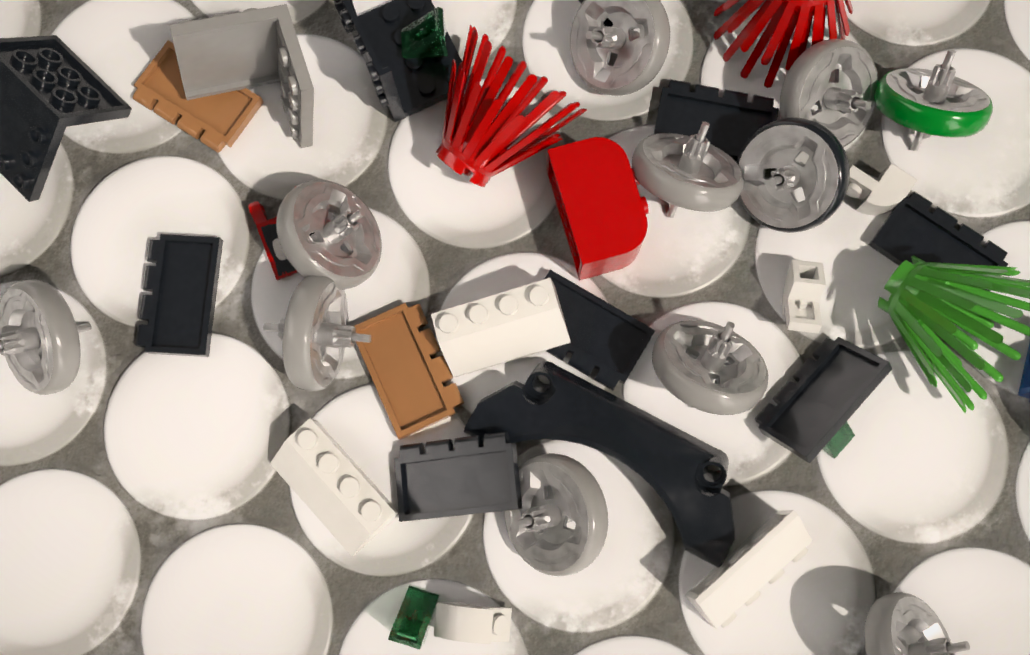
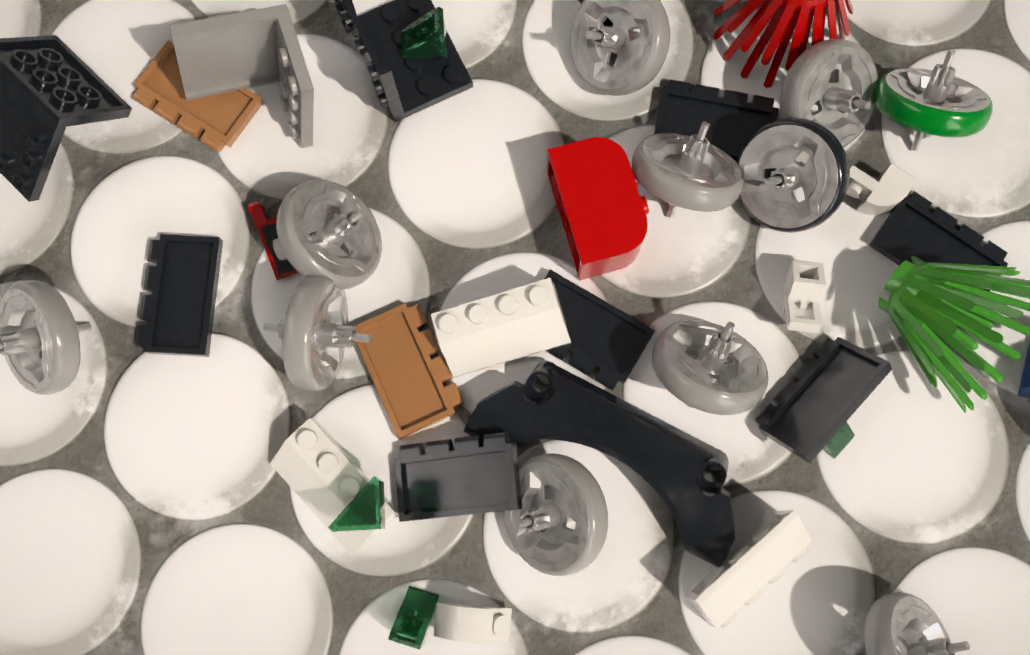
(364, 511): none -> clear green slope
(472, 135): red plant -> none

